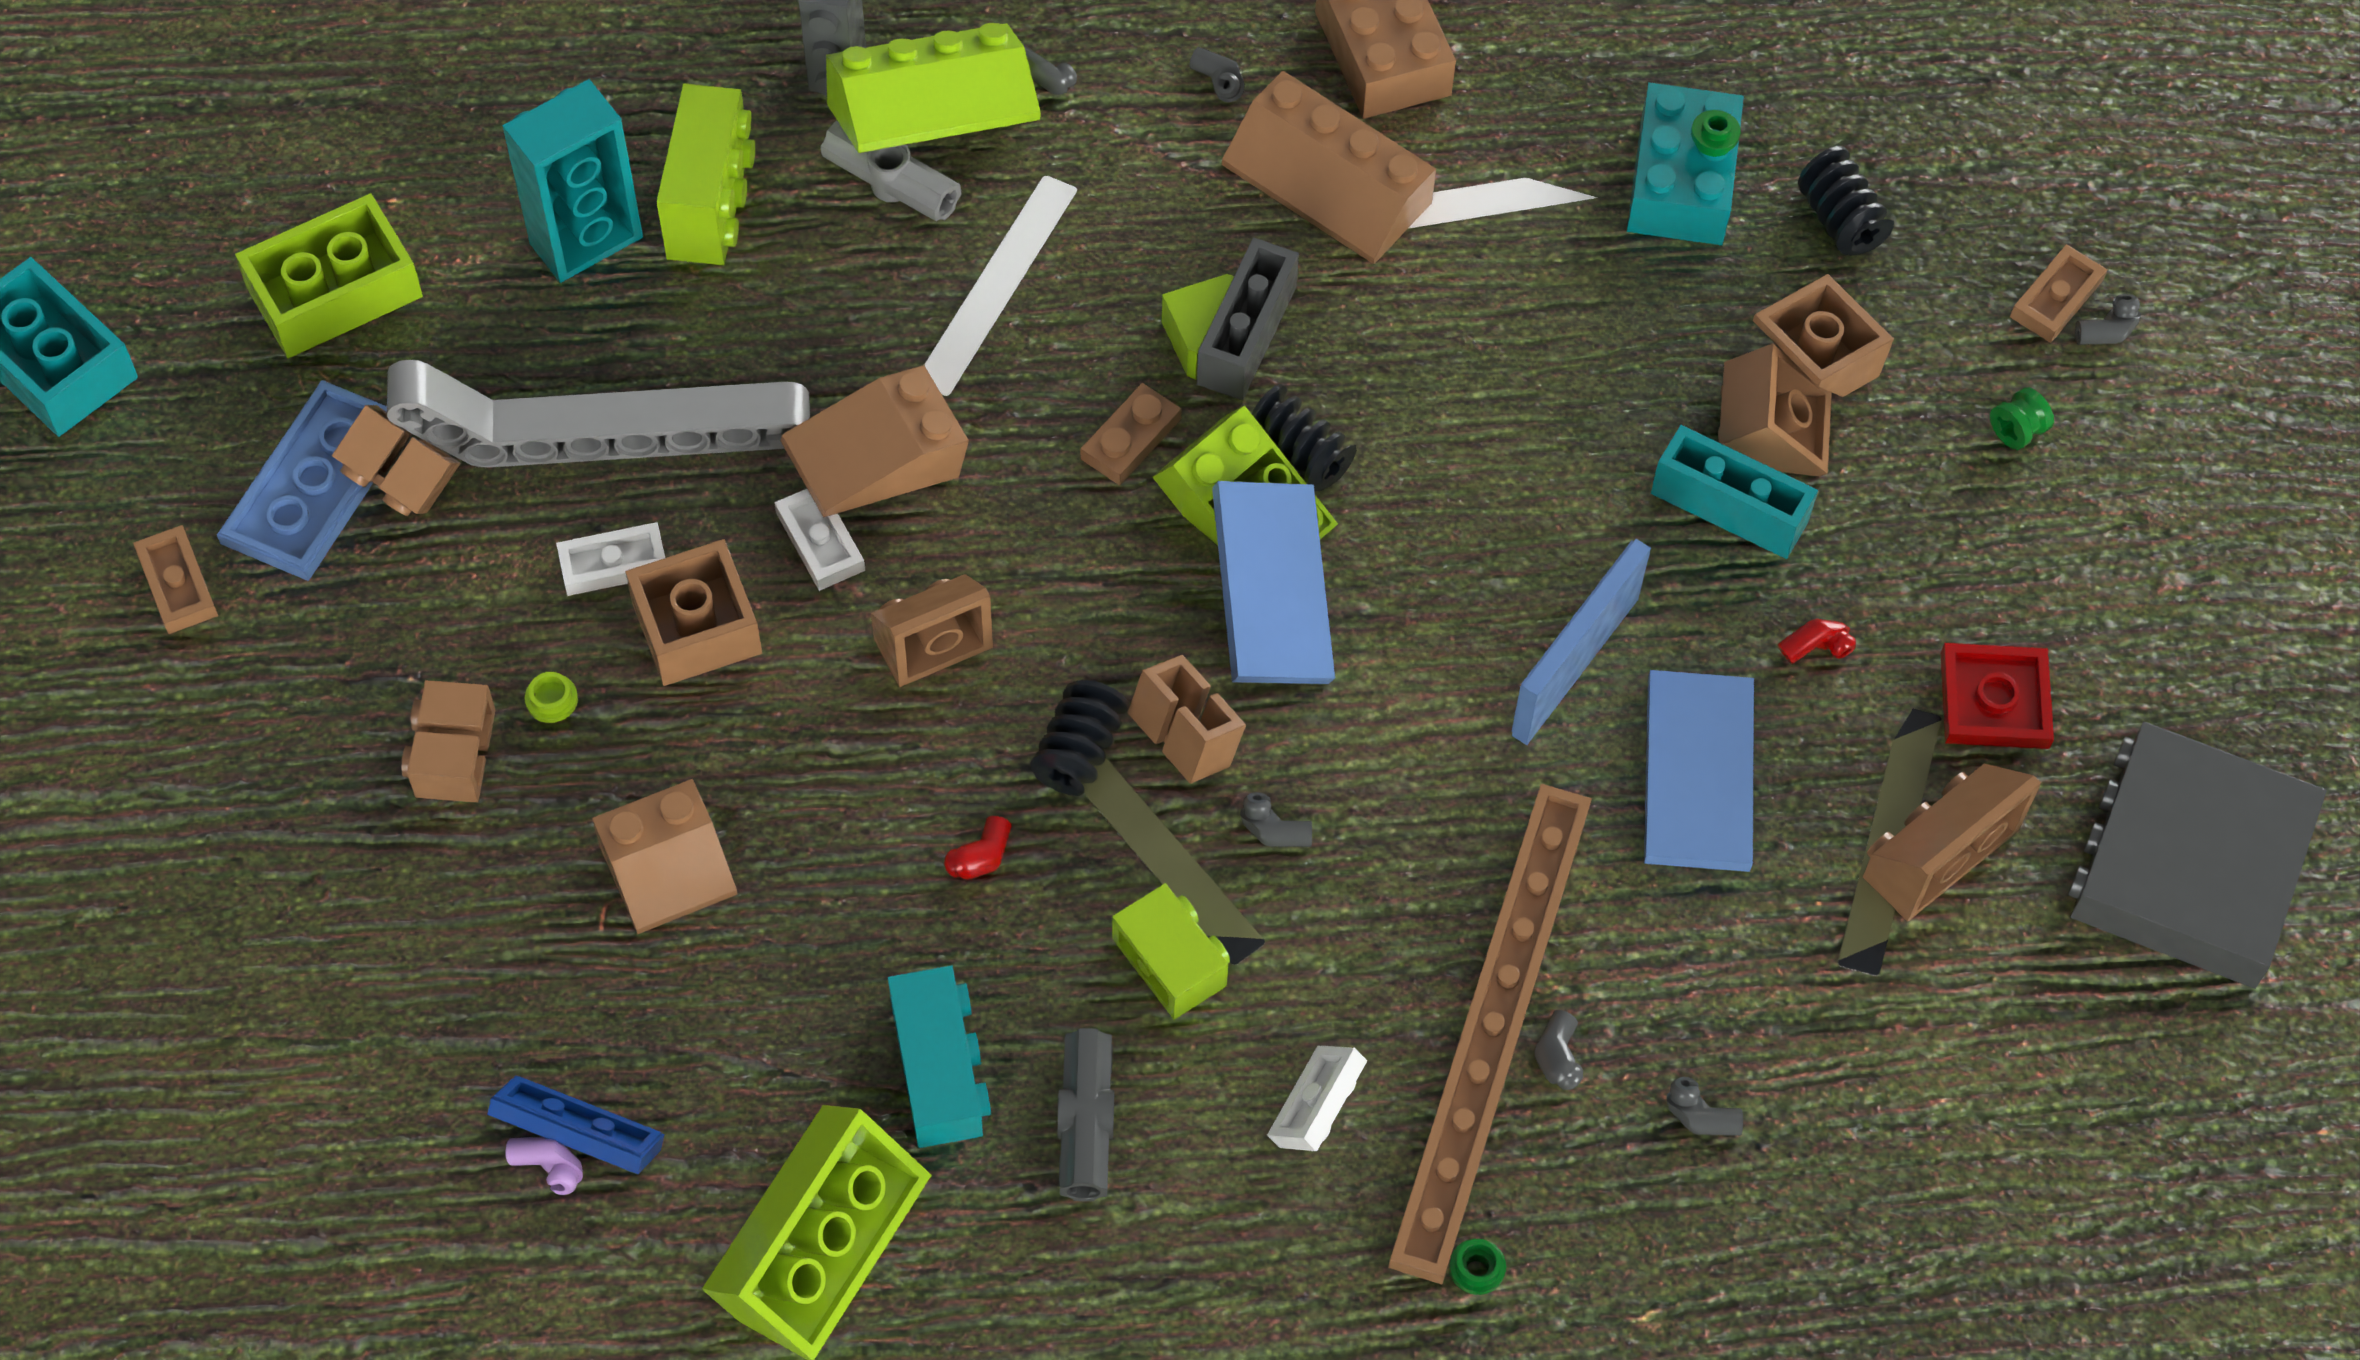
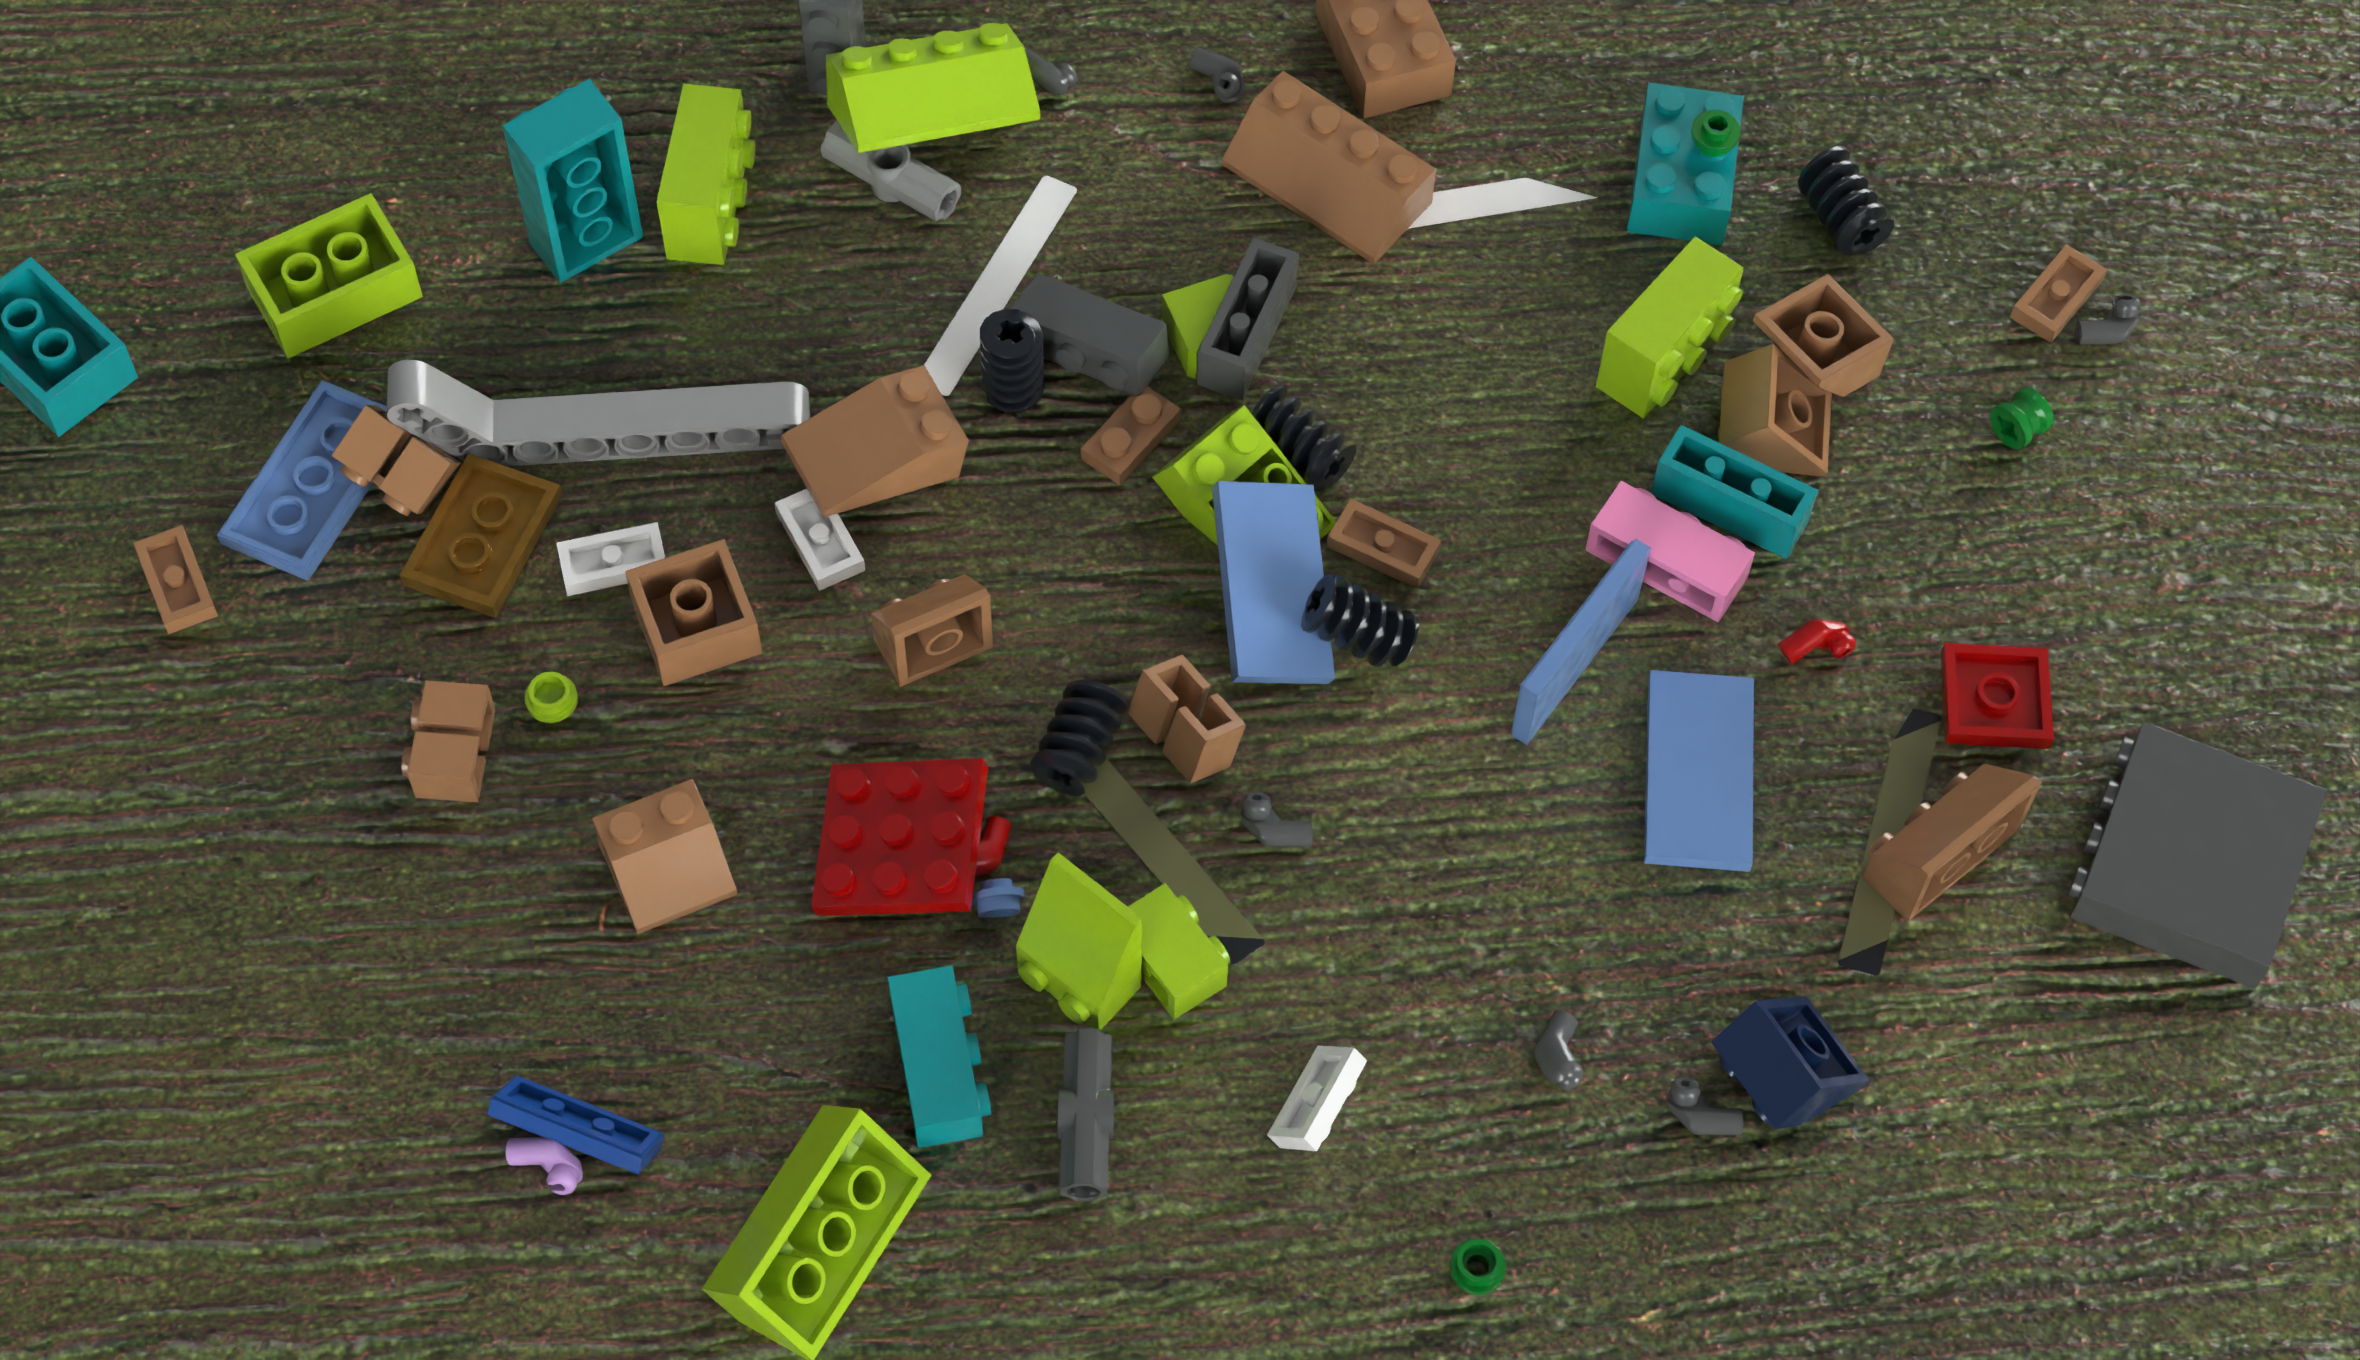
(481, 535): none -> pearl gold plate
(900, 837): none -> red plate
(998, 898): none -> medium blue plate
(1012, 360): none -> black piece
(1080, 945): none -> lime slope
(1095, 334): none -> dark grey brick
(1360, 621): none -> black piece
(1384, 543): none -> medium nougat plate
(1489, 1036): medium nougat plate -> none
(1670, 328): none -> lime brick
(1684, 557): none -> bright pink brick
(1788, 1061): none -> dark blue slope

